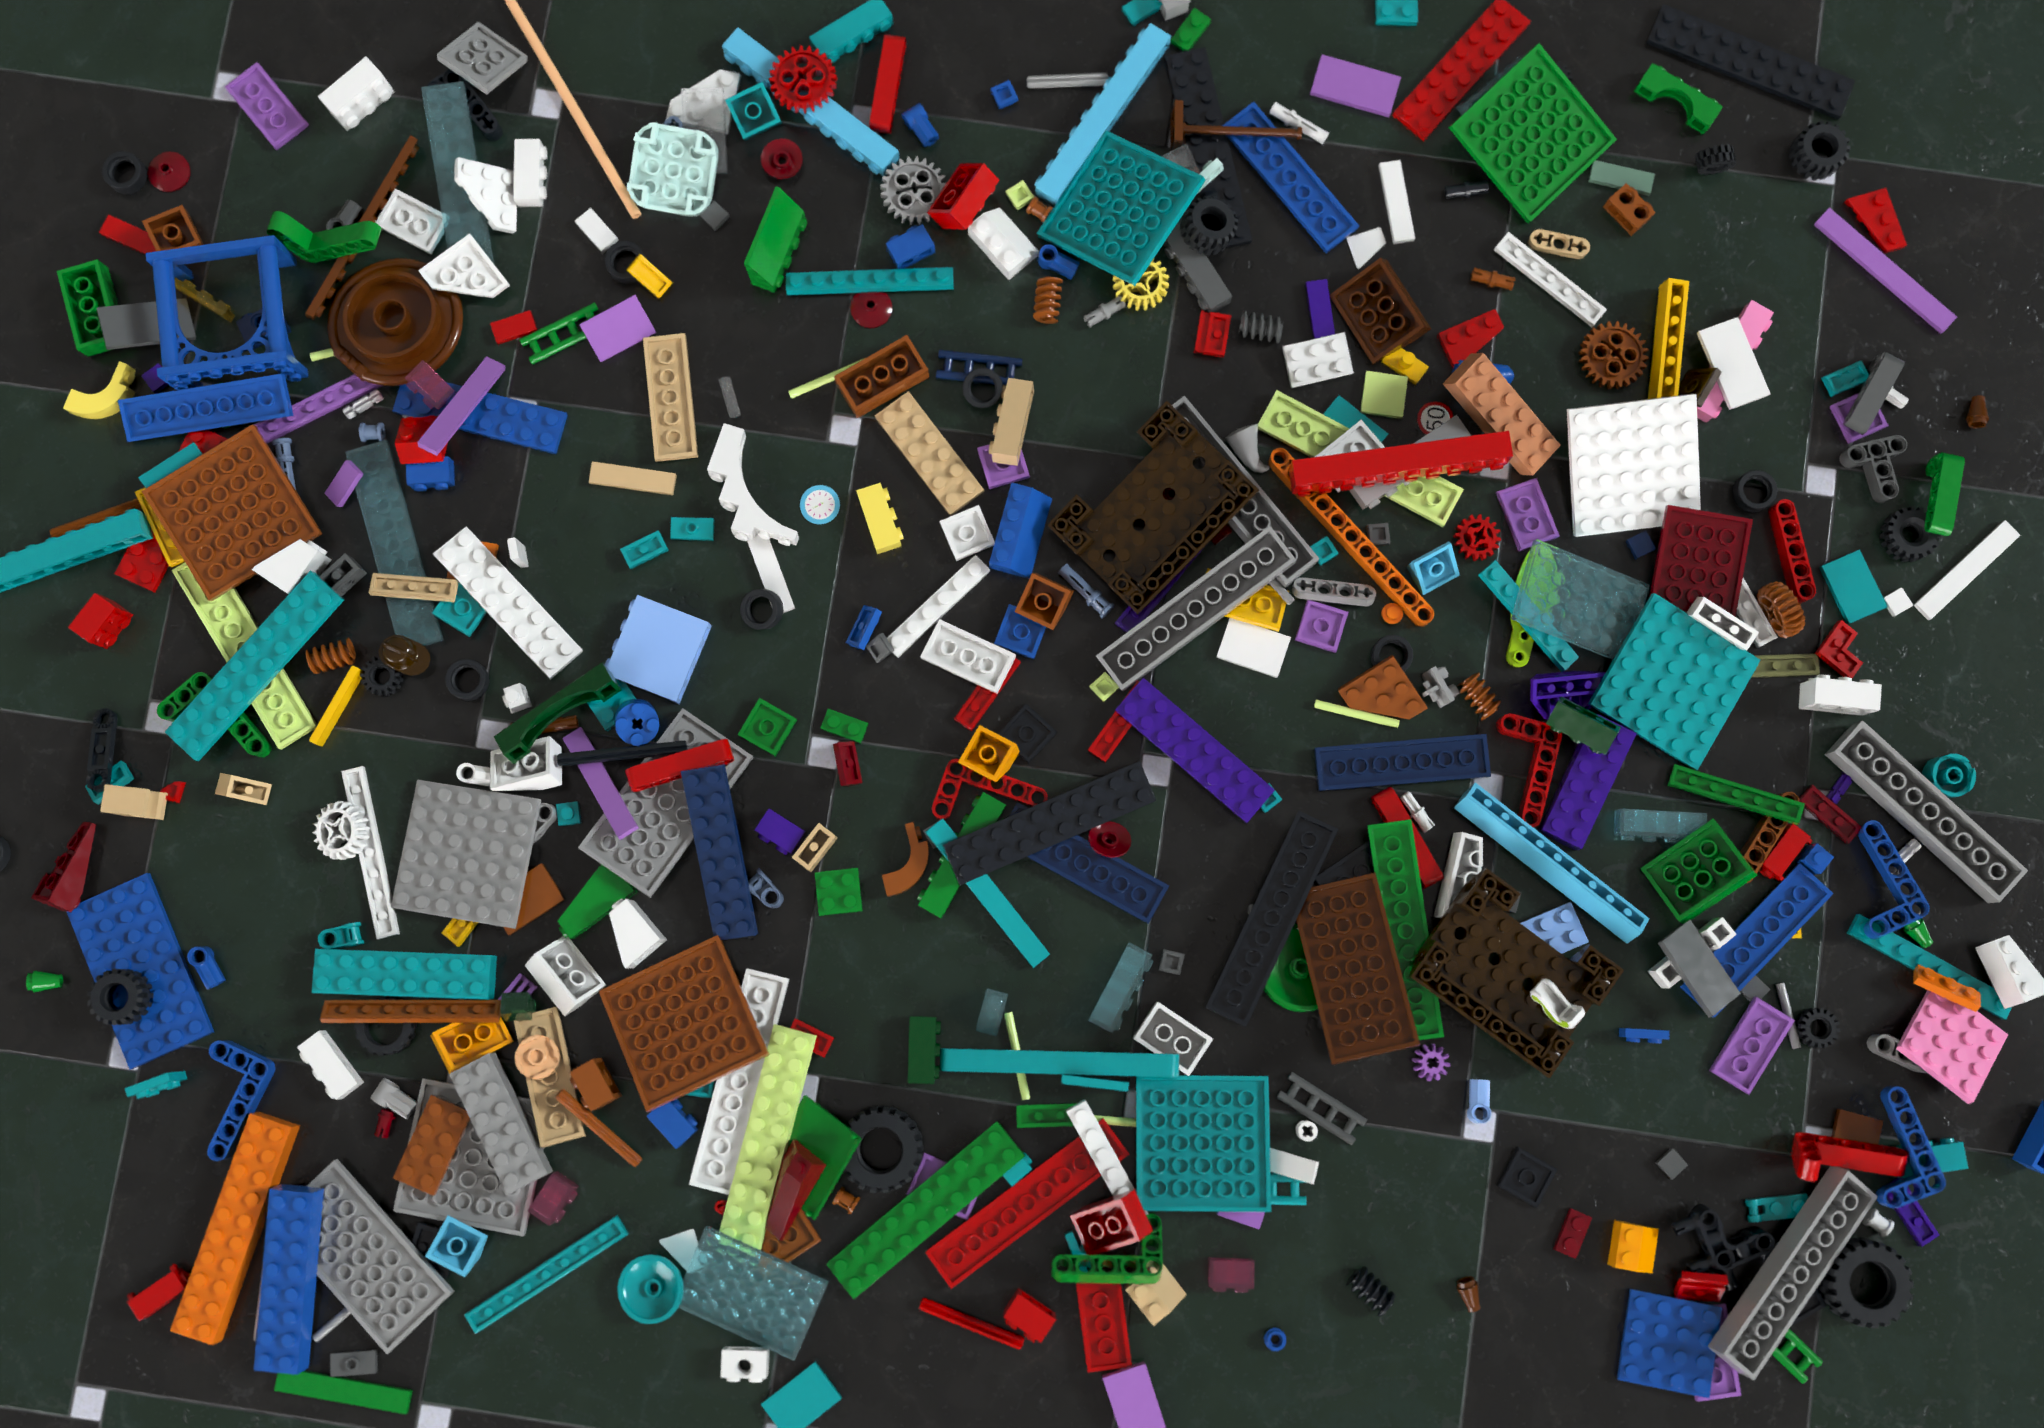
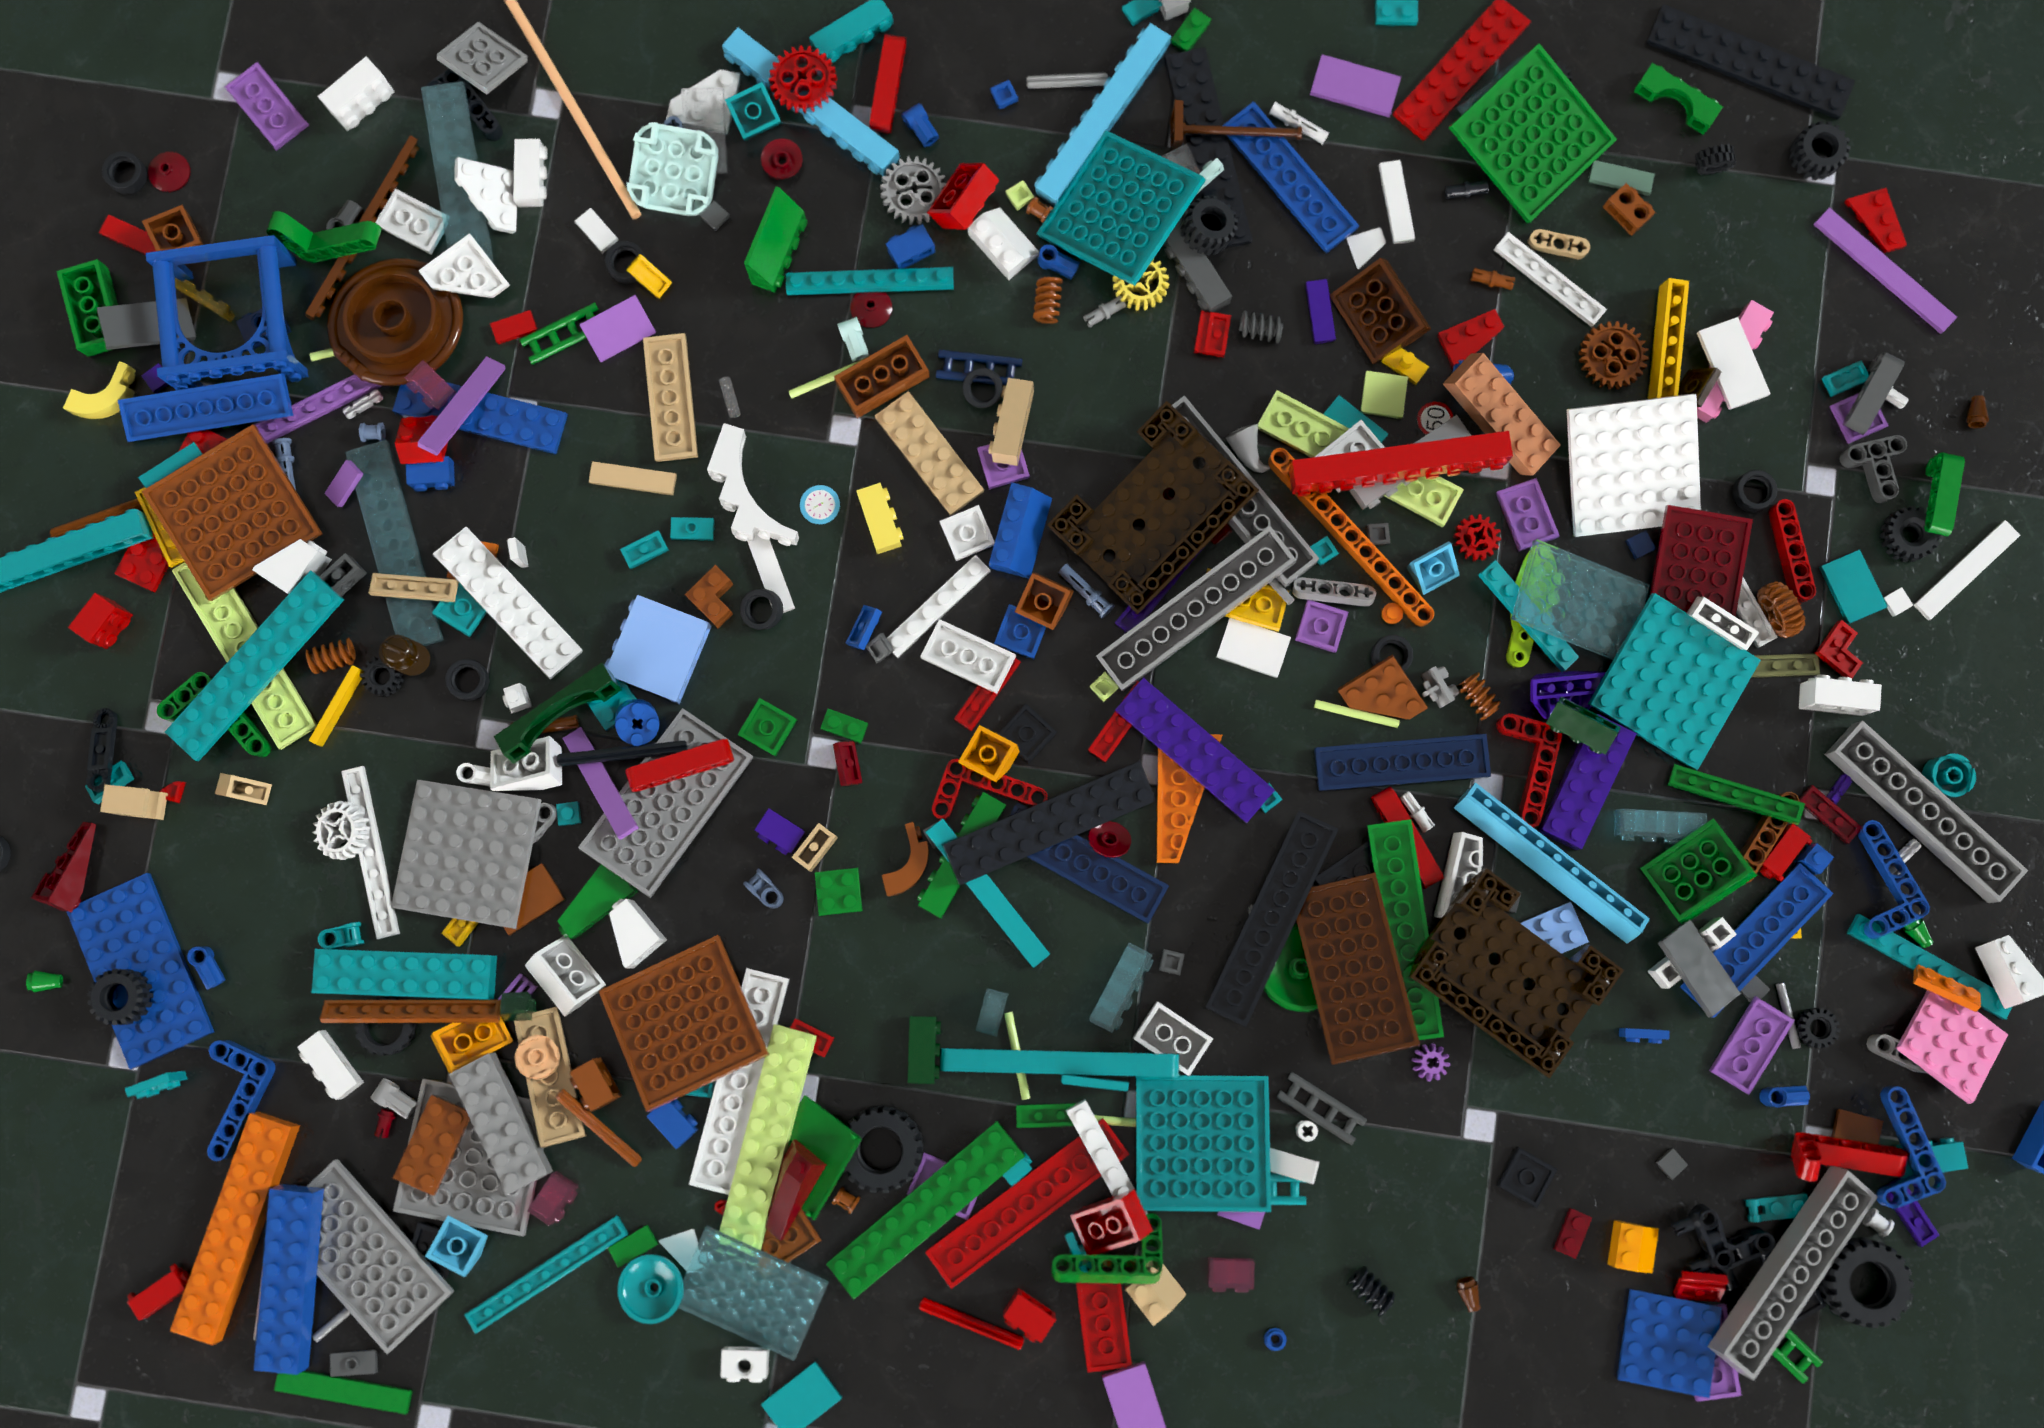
(632, 1246): none -> green tile
(706, 596): none -> dark orange brick
(719, 851): dark blue plate -> none
(852, 335): none -> light aqua piece
(1176, 807): none -> orange wing
(1317, 360): white plate -> none
(1479, 1097): light blue piece -> none
(1556, 1005): white animal -> none
(1785, 1096): none -> blue piece

